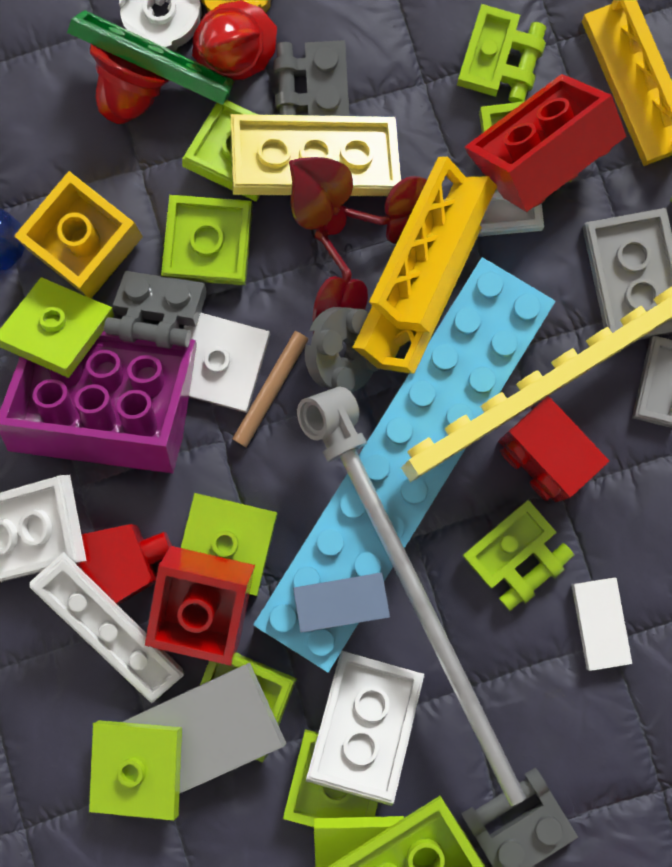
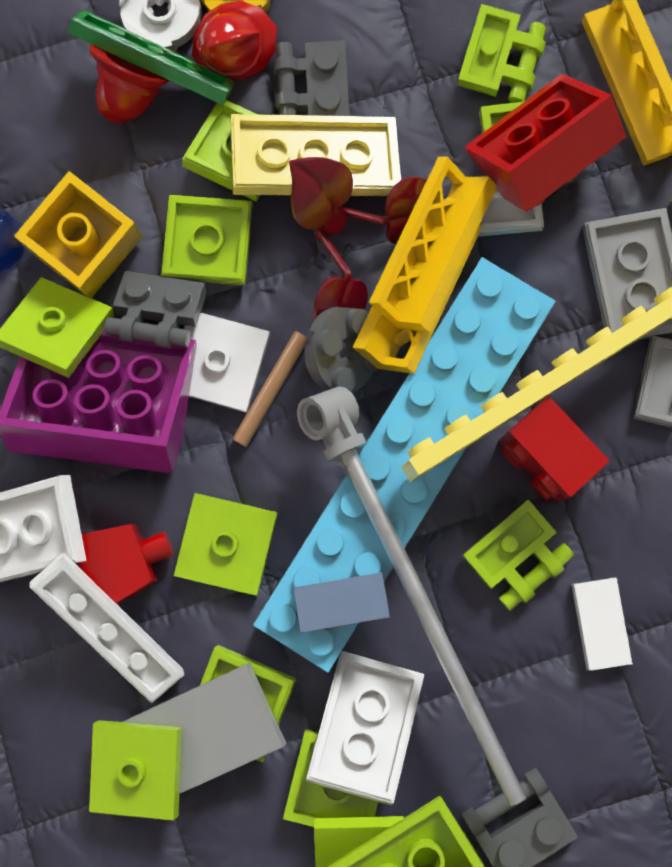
(199, 605): red brick -> none

